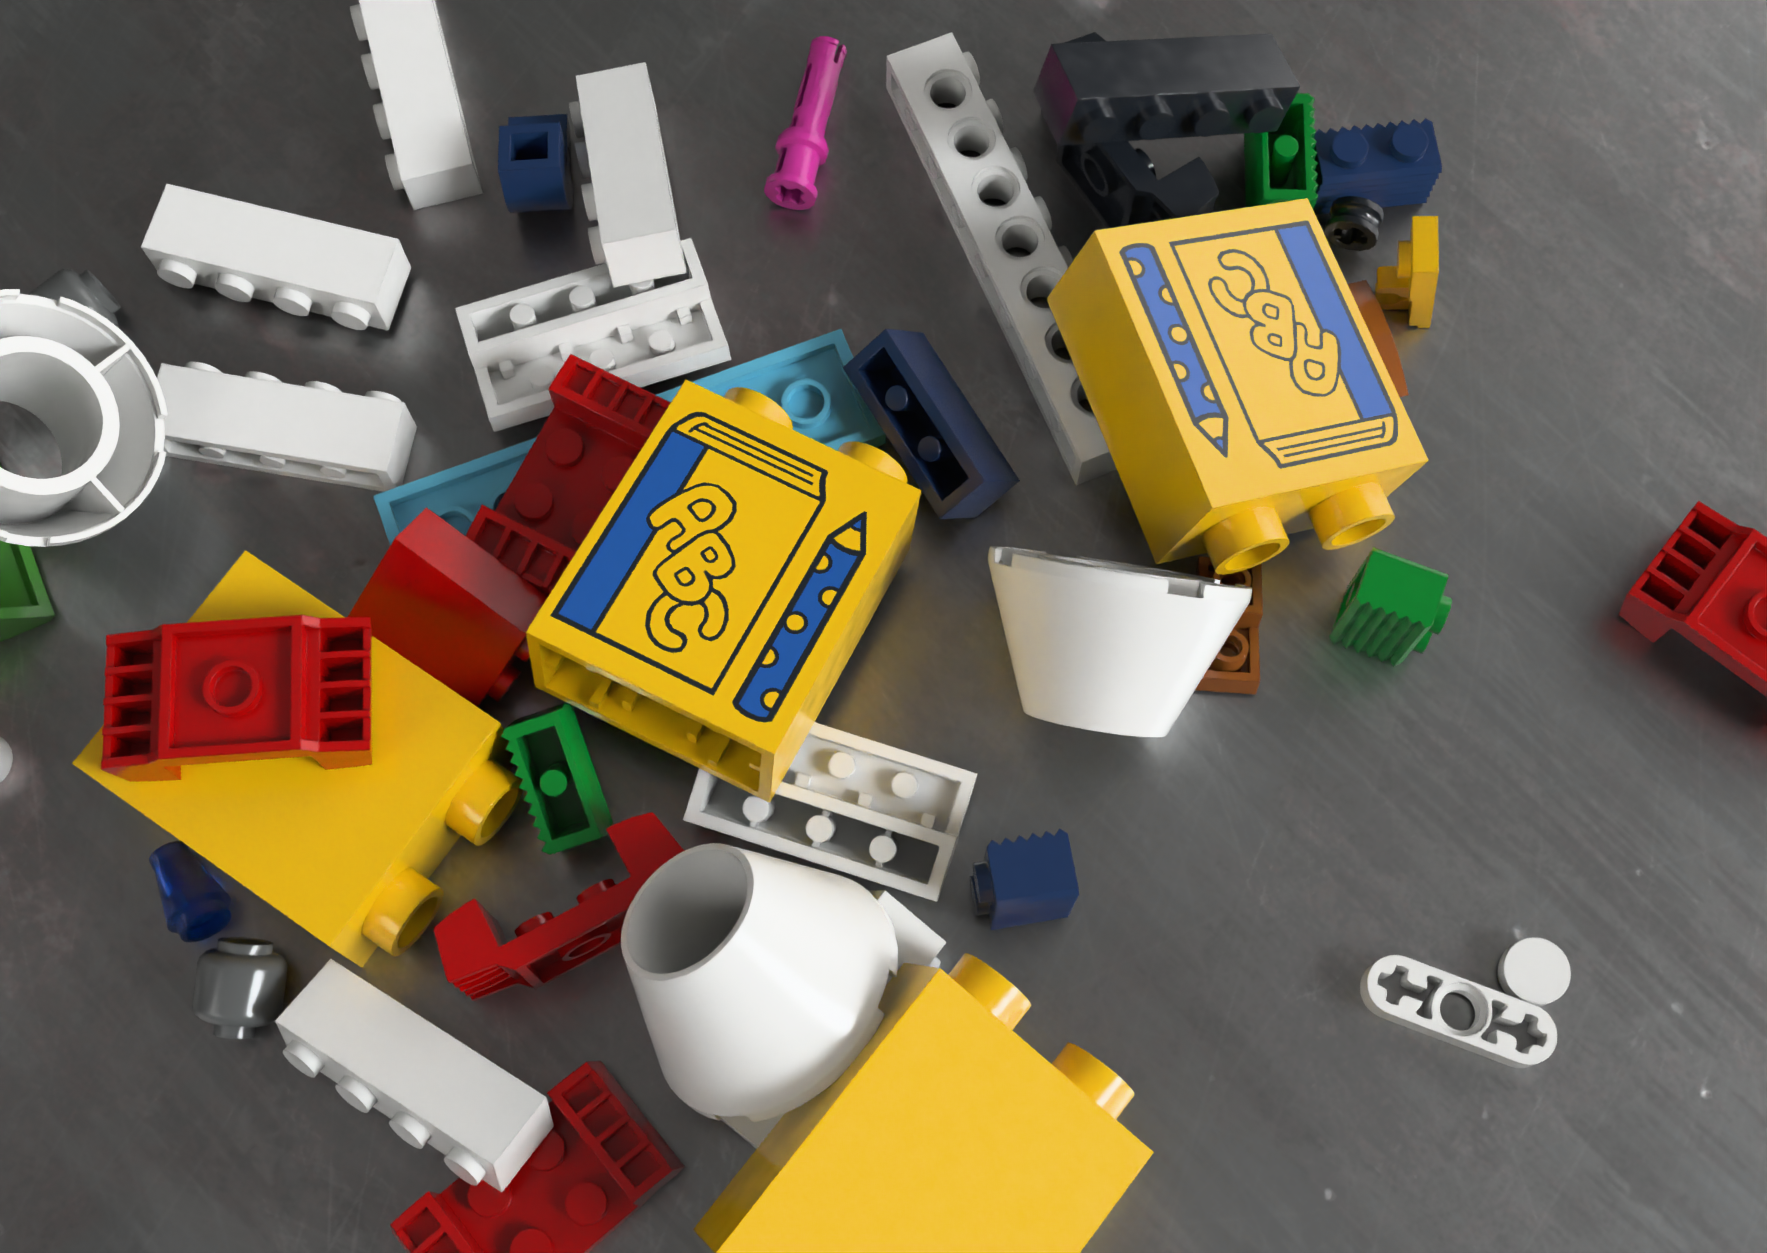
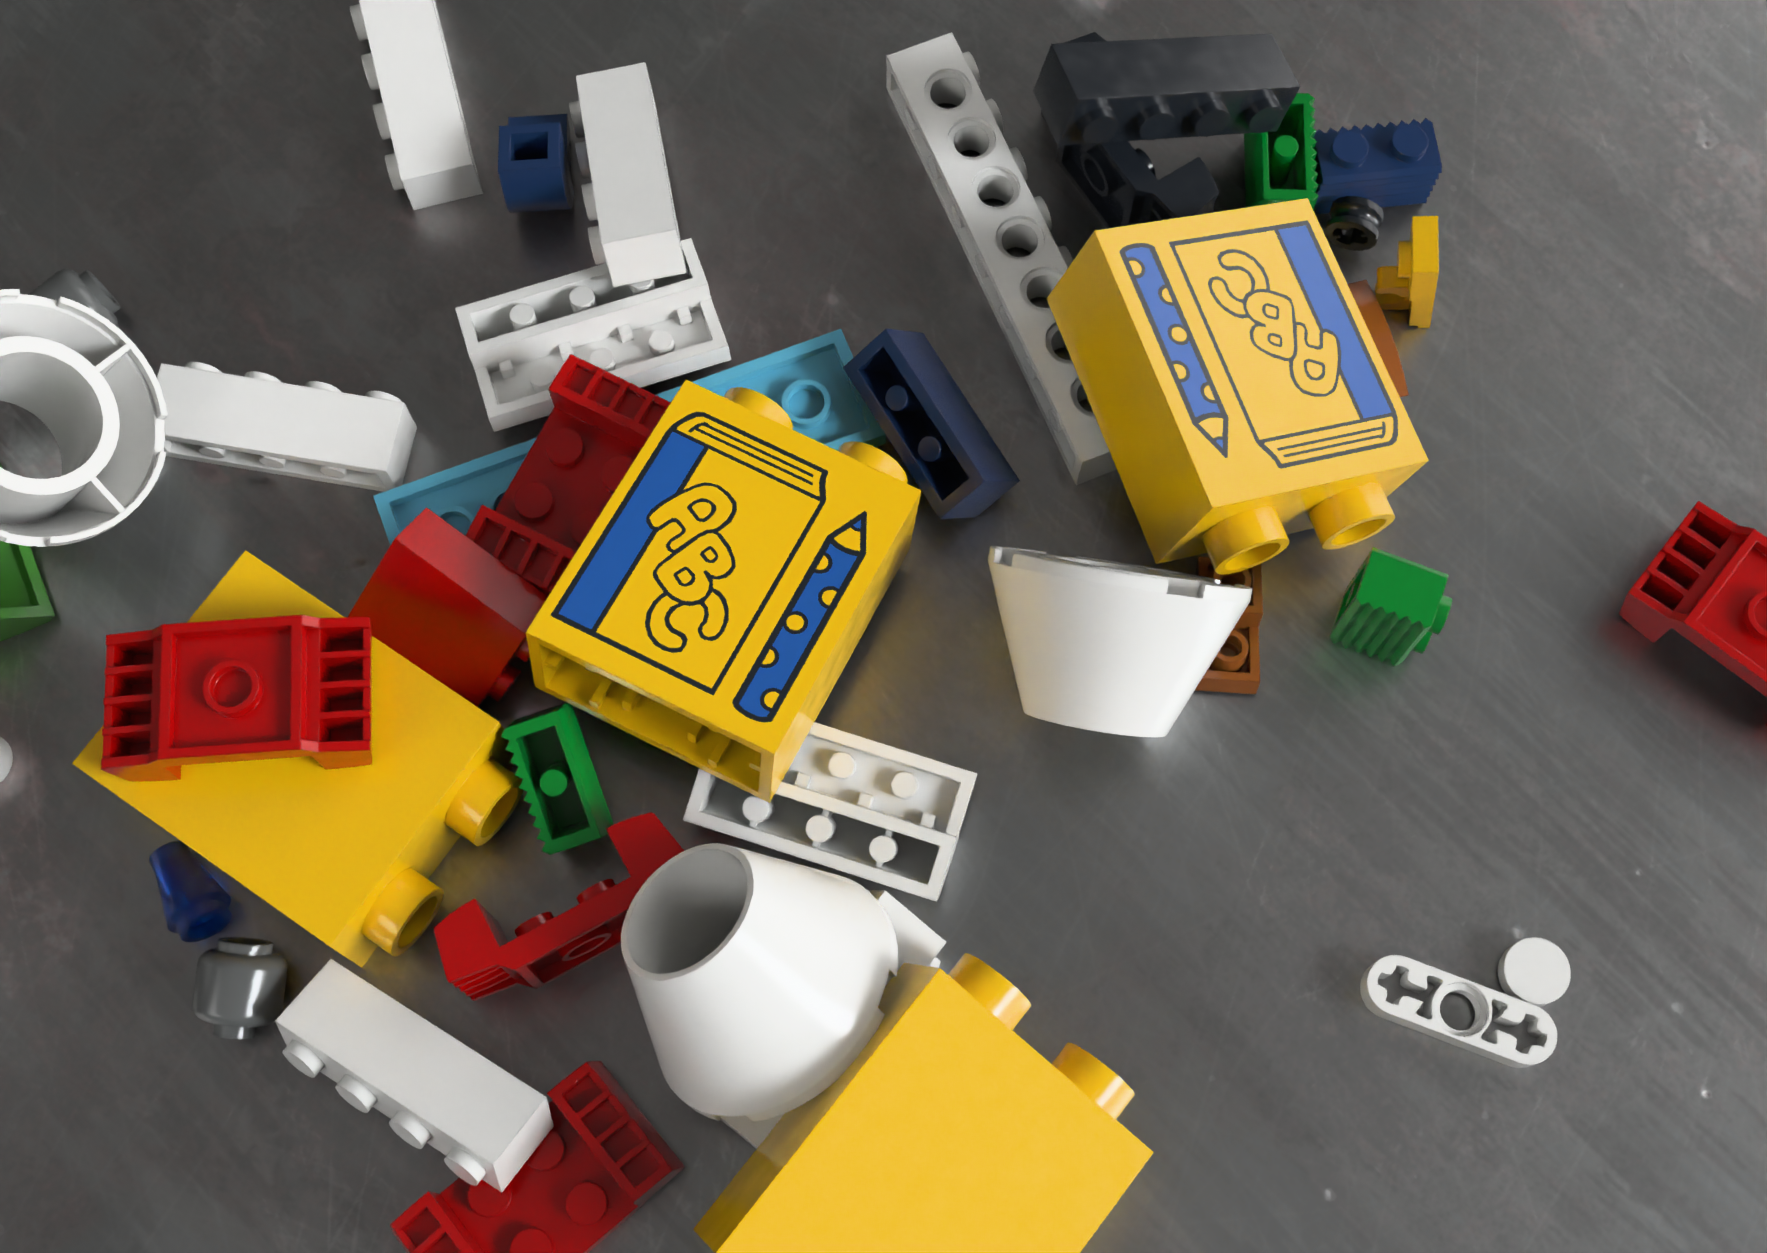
(276, 258): white brick -> none
(803, 143): dark pink pin -> none
(1025, 880): dark blue brick -> none

